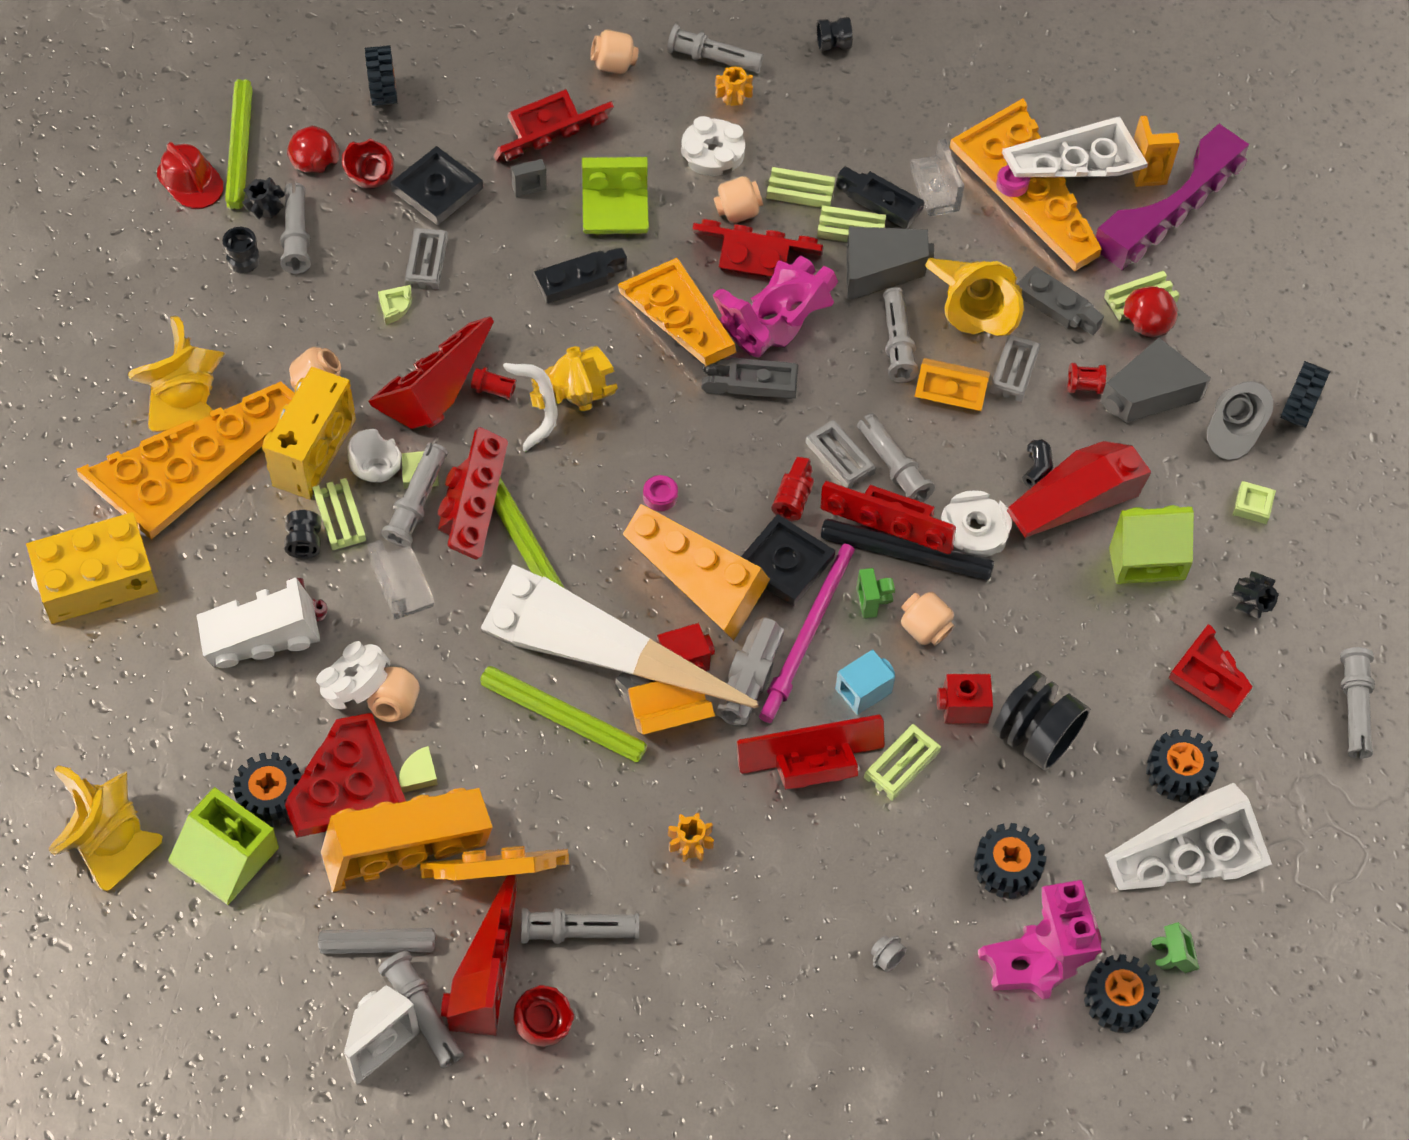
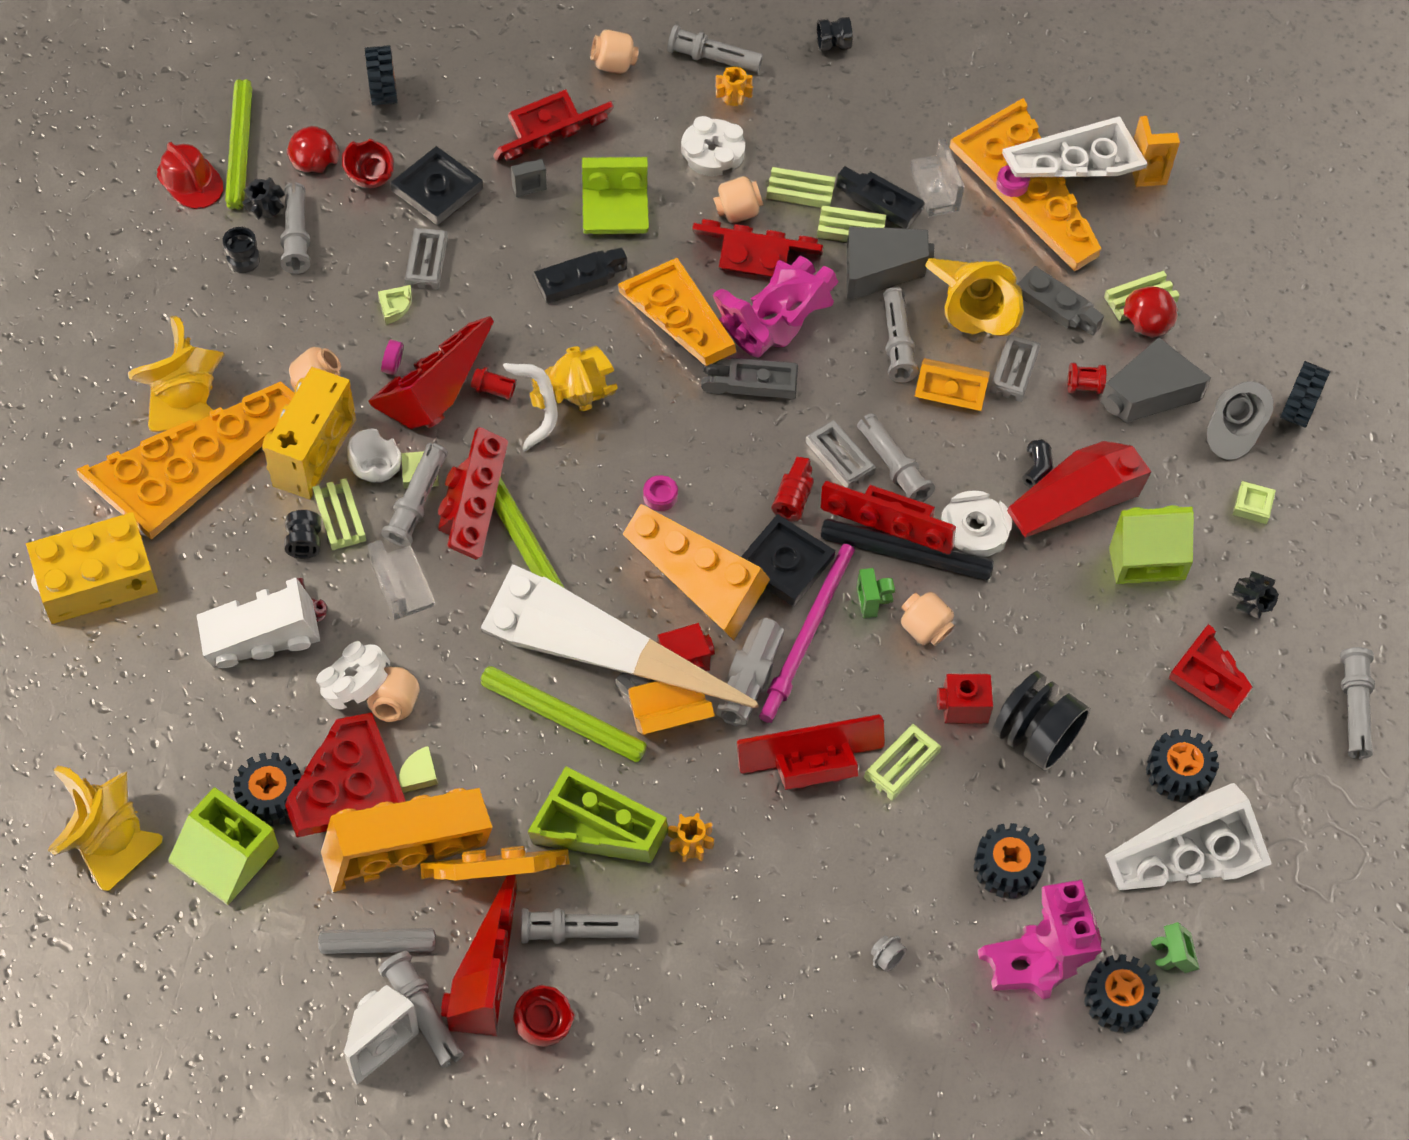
(392, 357): none -> dark pink tile
(597, 821): none -> lime wedge
(865, 681): medium azure brick -> none
(1132, 231): magenta arch -> none

